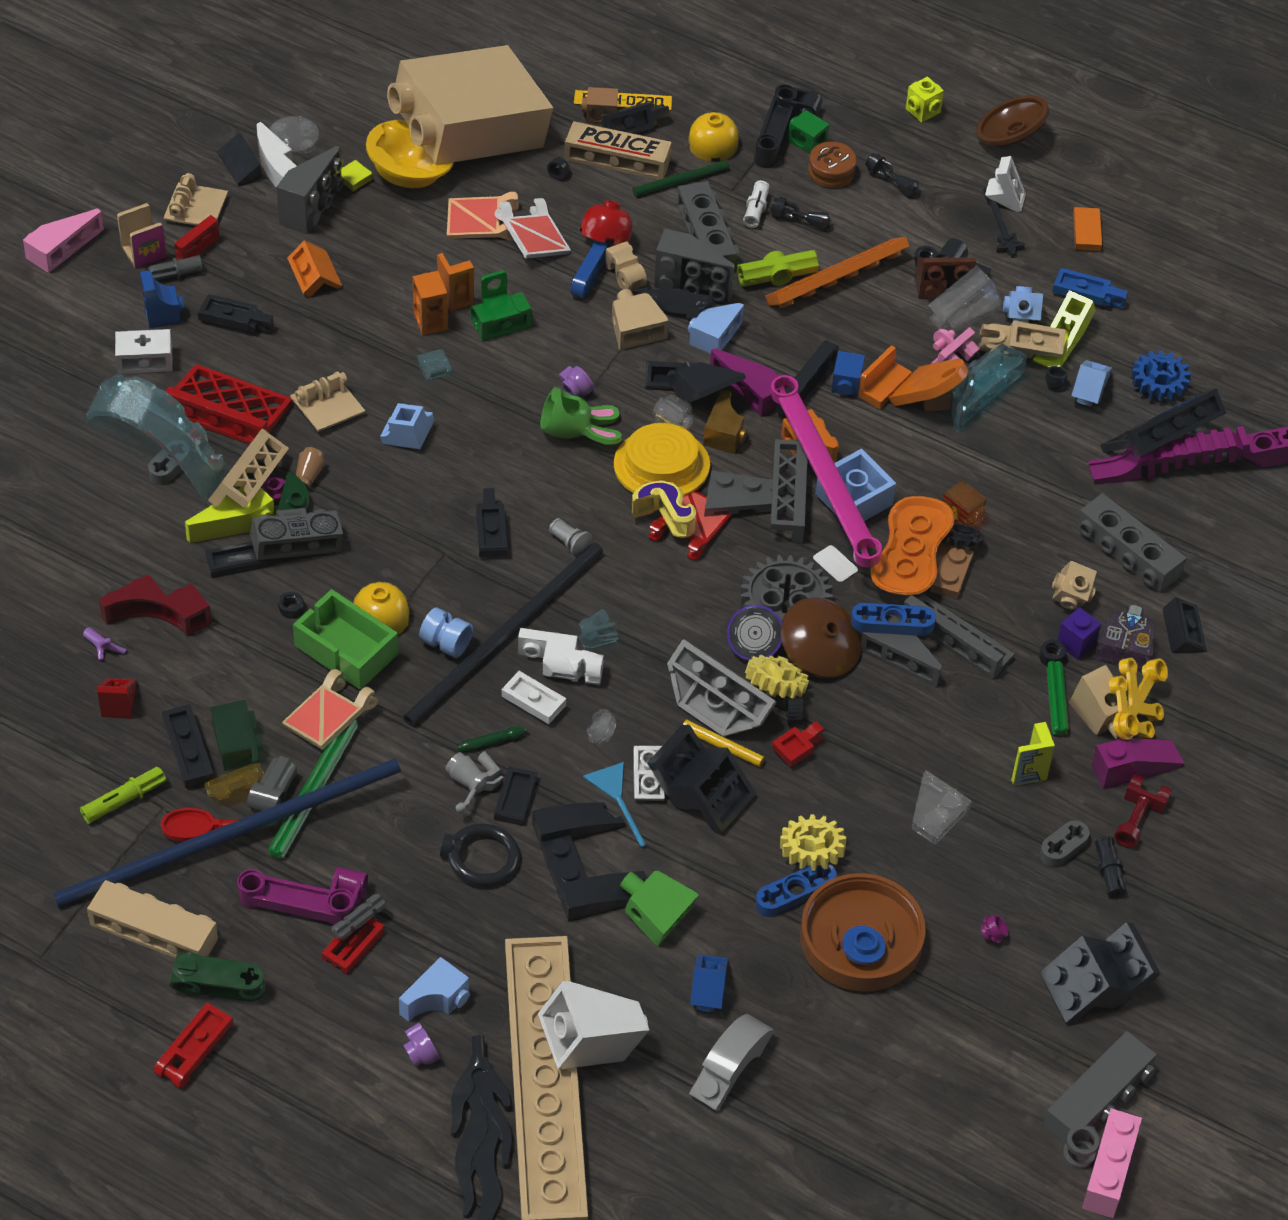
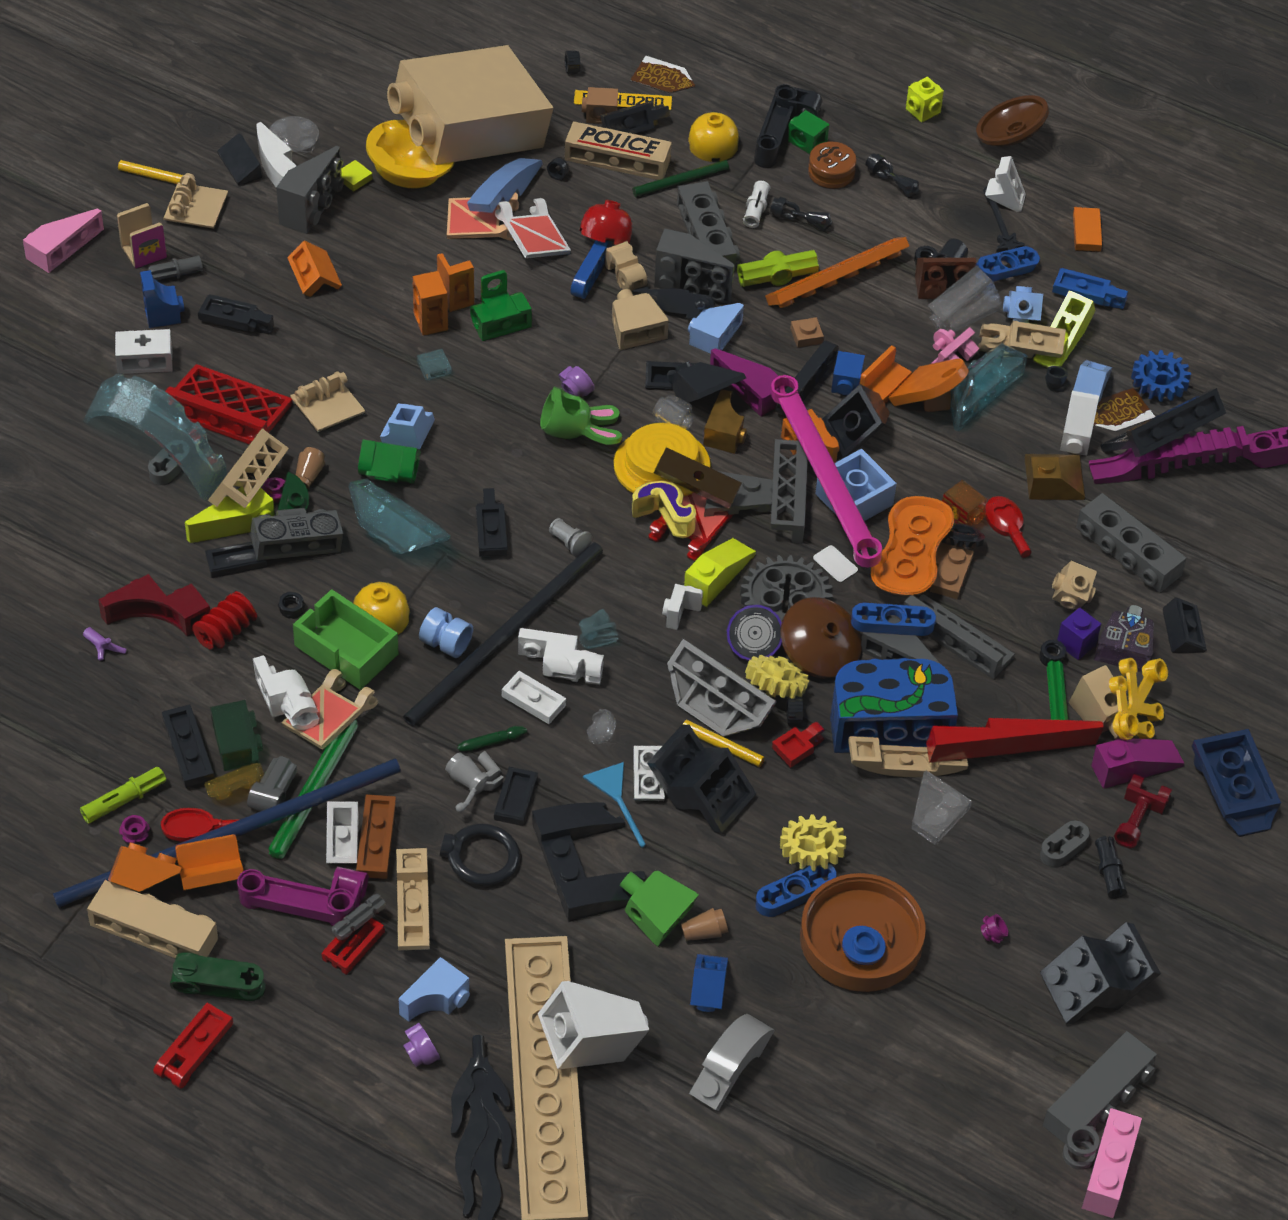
(116, 697): red slope -> none
(133, 823): none -> magenta plate
(140, 871): none -> orange slope
(149, 172): none -> yellow bar
(198, 239): red tile -> none
(209, 861): none -> orange panel
(224, 621): none -> red piece
(286, 694): none -> white plate
(342, 832): none -> white slope
(376, 835): none -> dark orange plate
(388, 462): none -> green piece
(393, 519): none -> clear light blue wedge
(412, 899): none -> tan slope
(503, 184): none -> medium blue slope
(572, 61): none -> black axle
(662, 75): none -> sticker
(681, 598): none -> white bracket
(705, 926): none -> medium nougat cone
(710, 482): none -> dark brown tile
(718, 568): none -> neon yellow slope
(807, 332): none -> medium nougat plate
(856, 419): none -> black slope
(891, 702): none -> blue brick
(898, 760): none -> tan slope
(1007, 520): none -> red piece
(1009, 737): none -> red slope
(1029, 261): none -> blue beam
(1034, 759): neon yellow panel -> none
(1054, 477): none -> pearl gold slope
(1079, 423): none -> white slope
(1121, 410): none -> sticker
(1238, 780): none -> dark blue slope

